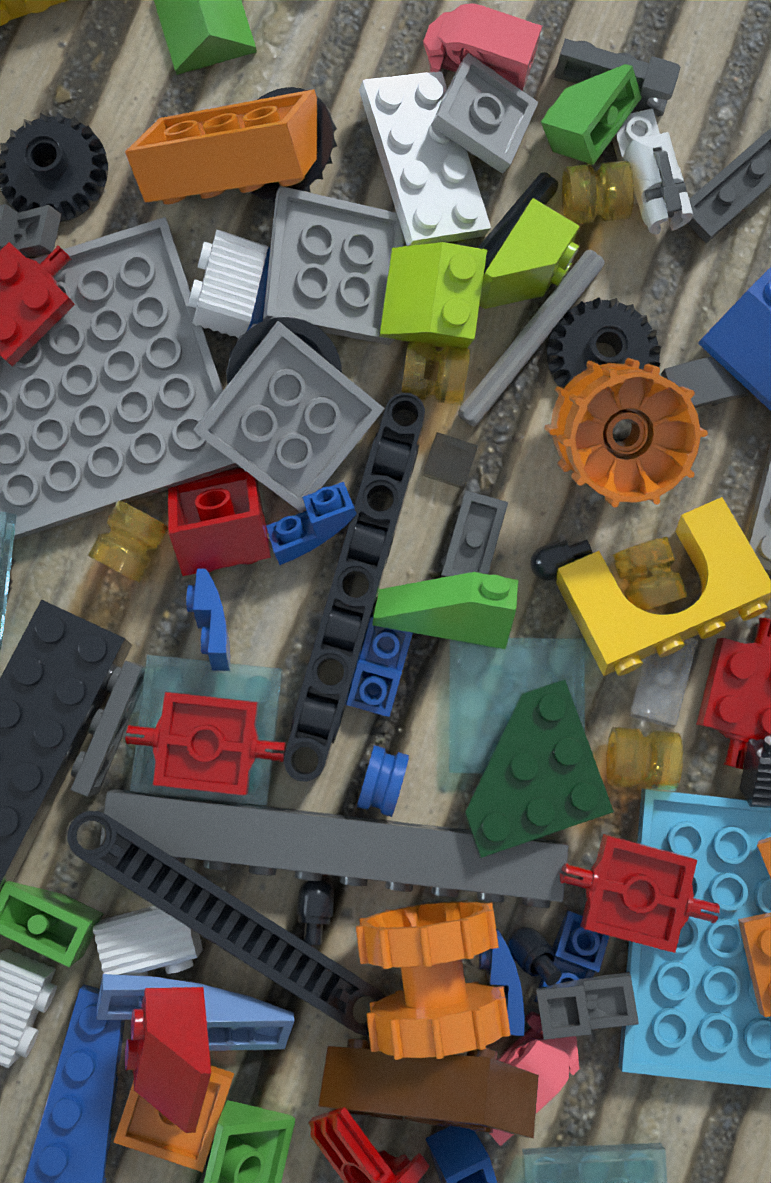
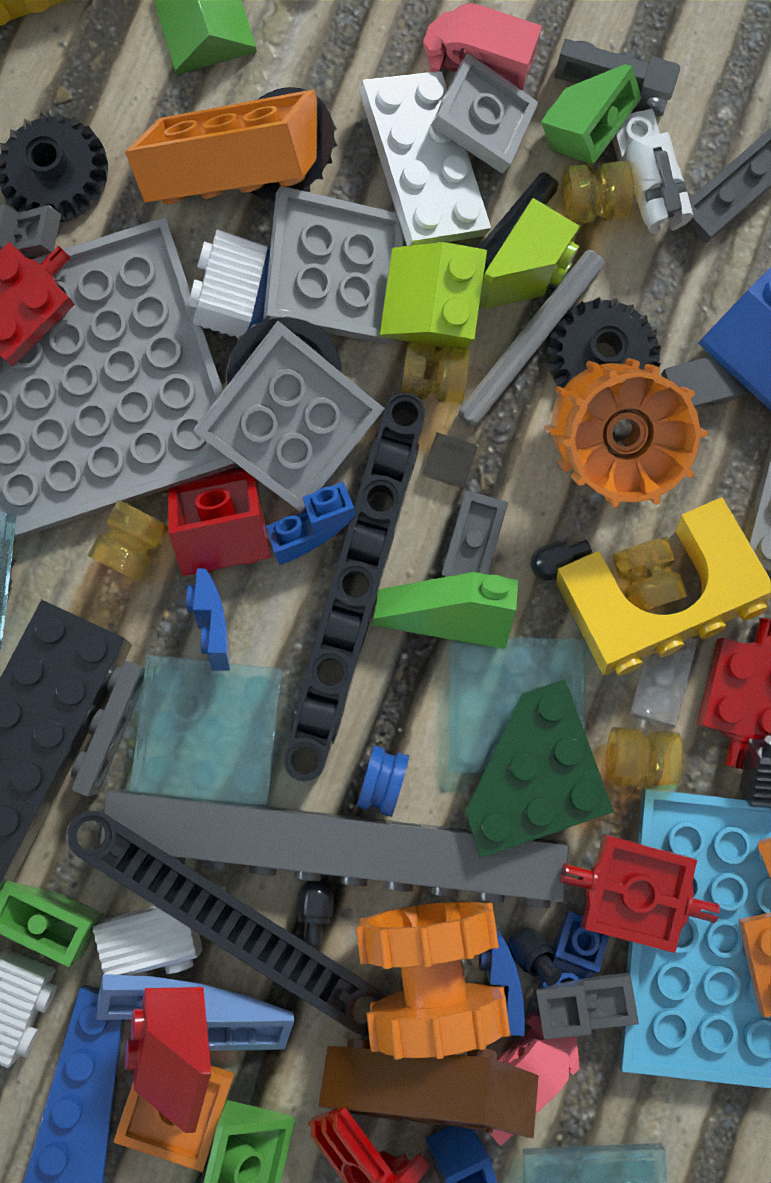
(205, 743): red plate -> none
(379, 669): blue slope -> none

